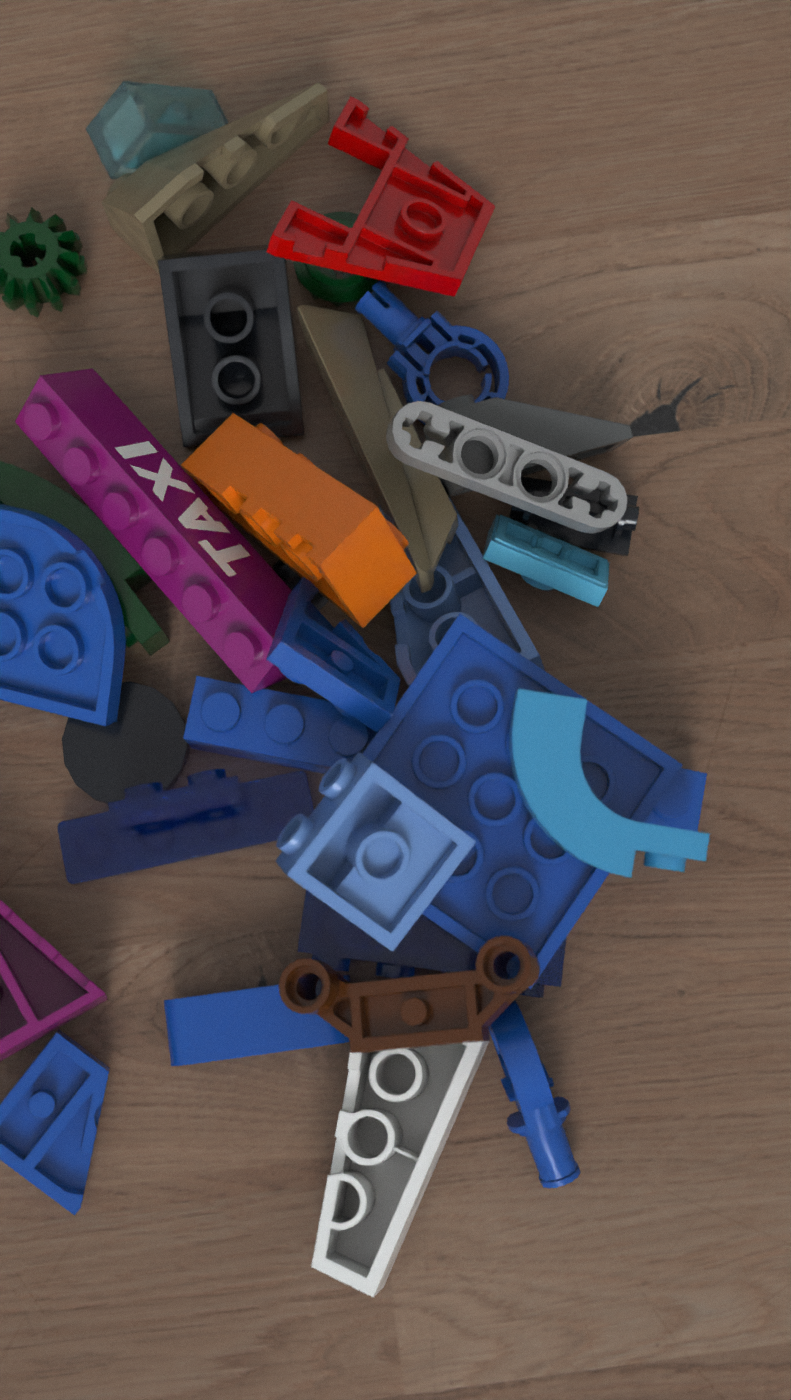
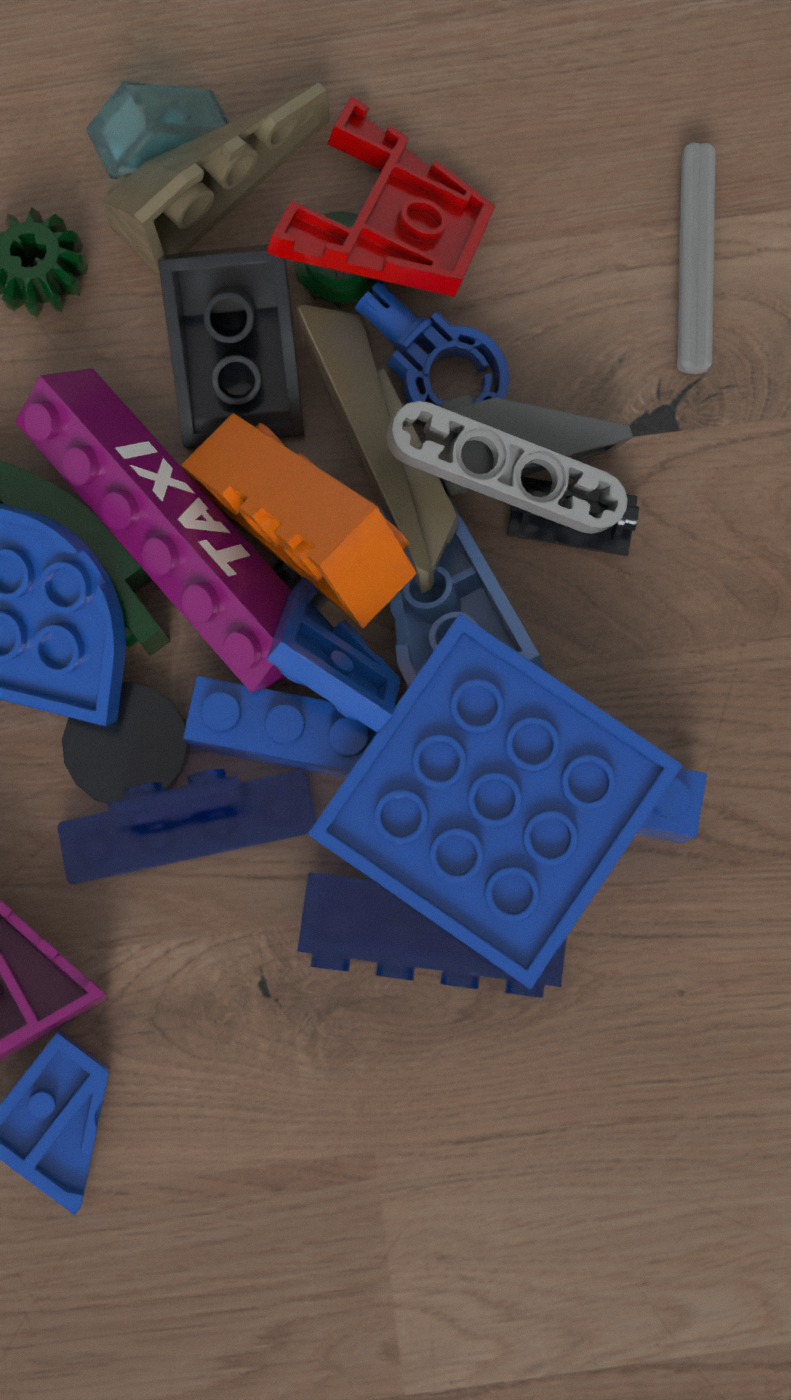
(241, 1026): blue beam -> none
(372, 850): medium blue plate -> none
(384, 1154): white wedge -> none
(415, 1008): reddish brown plate -> none
(538, 1114): blue pin -> none
(547, 561): medium azure plate -> none
(553, 787): dark azure arch -> none
(696, 258): none -> light grey axle

